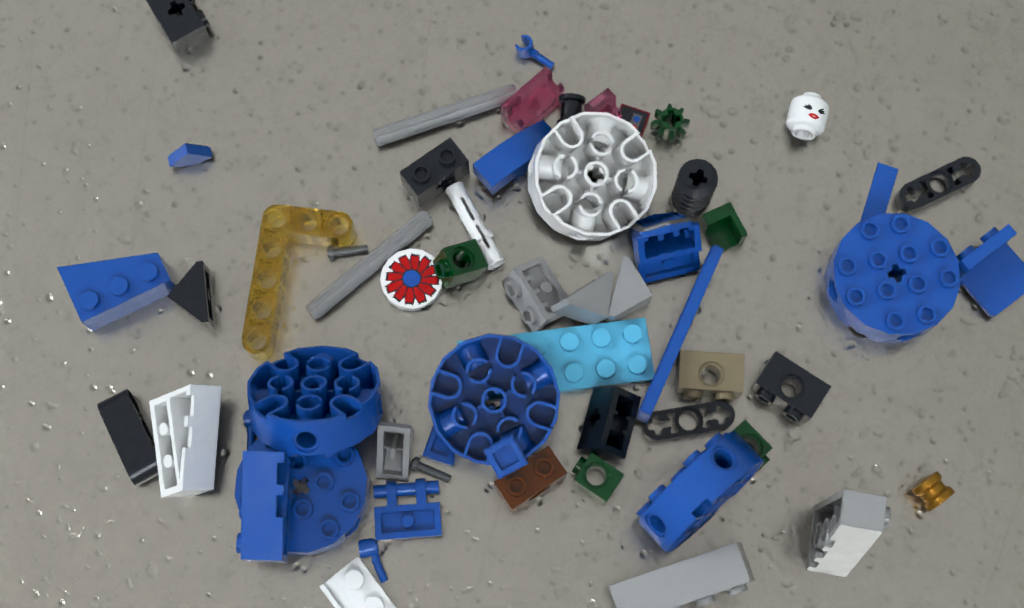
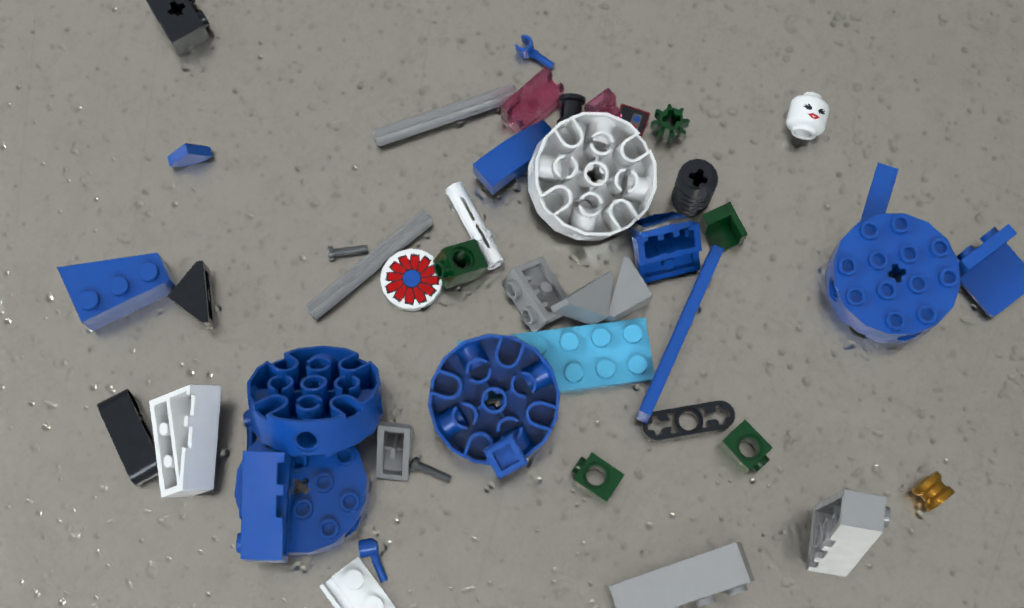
(278, 266): clear yellow beam -> none
(407, 520): blue plate -> none
(435, 172): black brick -> none
(437, 450): blue tile -> none
(530, 480): reddish brown brick -> none
(609, 422): black brick -> none
(699, 489): blue brick -> none
(726, 367): dark tan brick -> none
(808, 388): black brick -> none
(944, 173): black beam -> none

